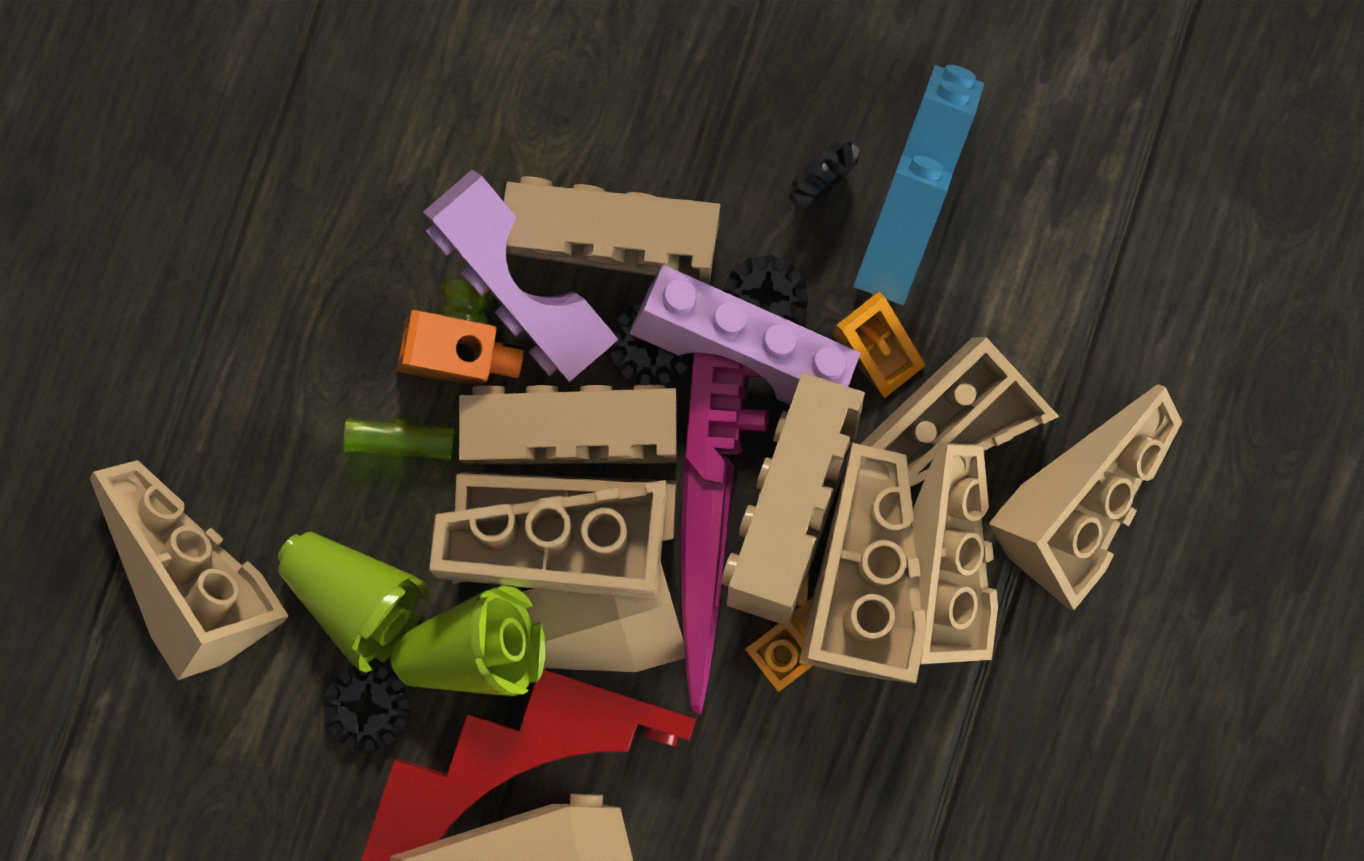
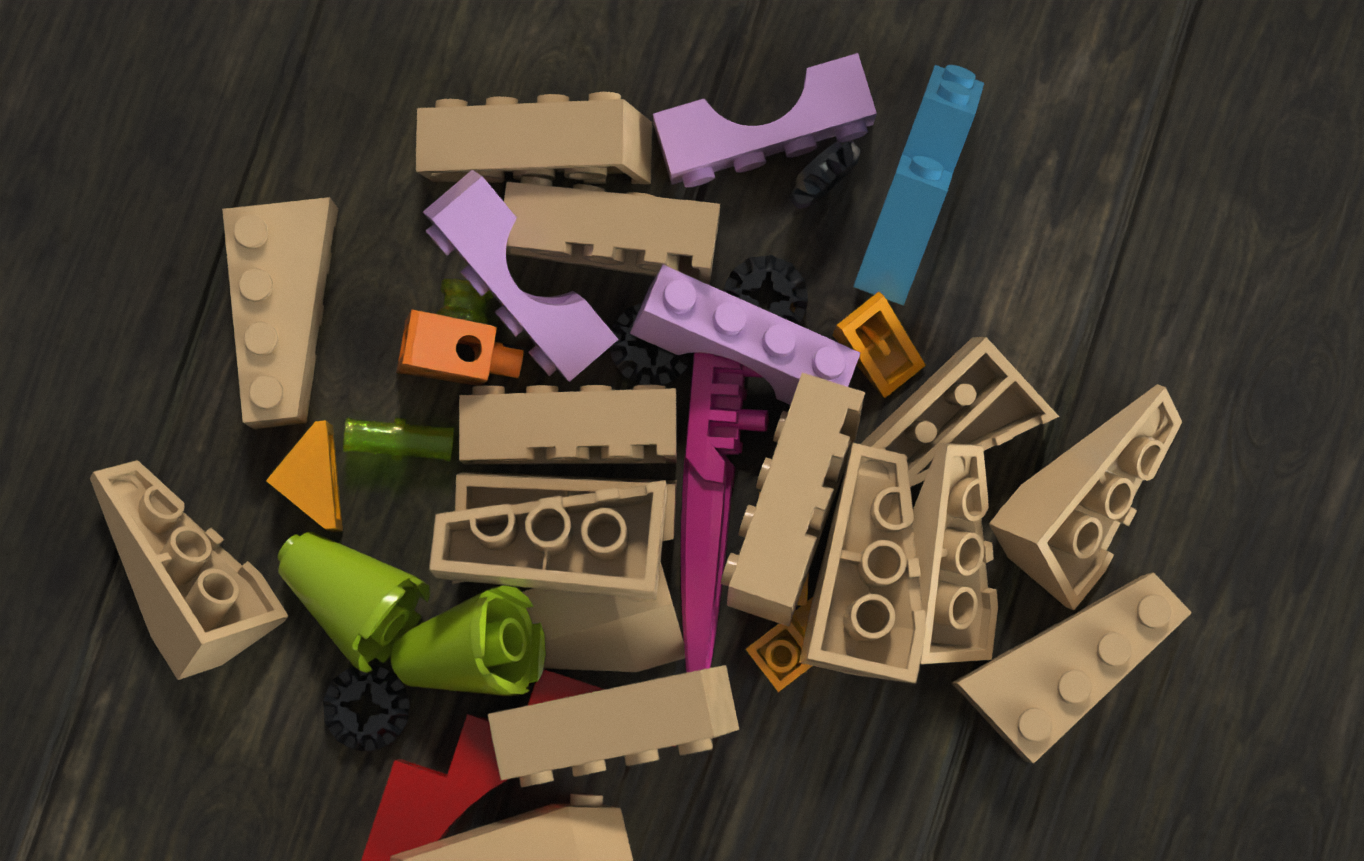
(277, 293): none -> tan wedge
(311, 477): none -> light orange slope
(534, 139): none -> tan wedge
(613, 724): none -> tan wedge
(701, 141): none -> lavender arch
(1065, 670): none -> tan wedge

